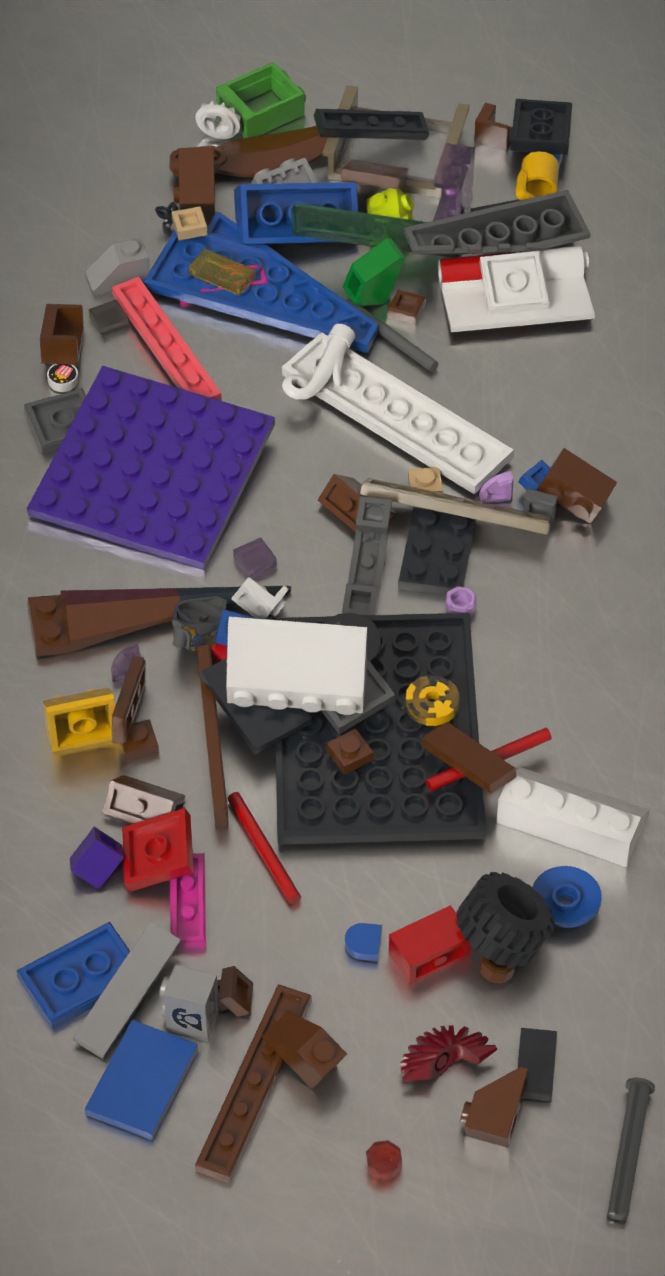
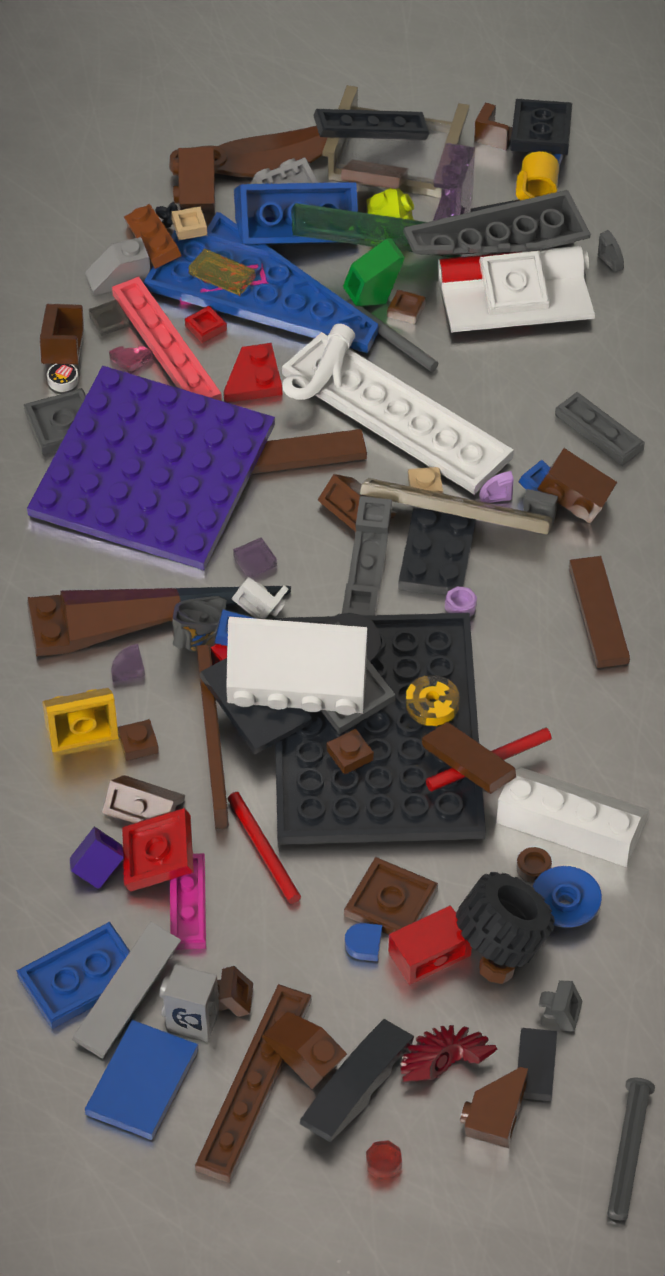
(128, 700): reddish brown tile -> none
(130, 358): none -> clear pink tile
(156, 239): none -> dark orange plate
(205, 324): none -> red tile
(206, 120): white gear -> none
(253, 375): none -> red wing
(254, 84): bright green window -> none
(311, 451): none -> reddish brown tile
(356, 1080): none -> black slope
(390, 897): none -> reddish brown tile
(532, 863): none -> reddish brown tile
(563, 1005): none -> dark grey tile
(599, 428): none -> dark grey tile
(599, 612): none -> reddish brown tile
(610, 251): none -> dark grey tile

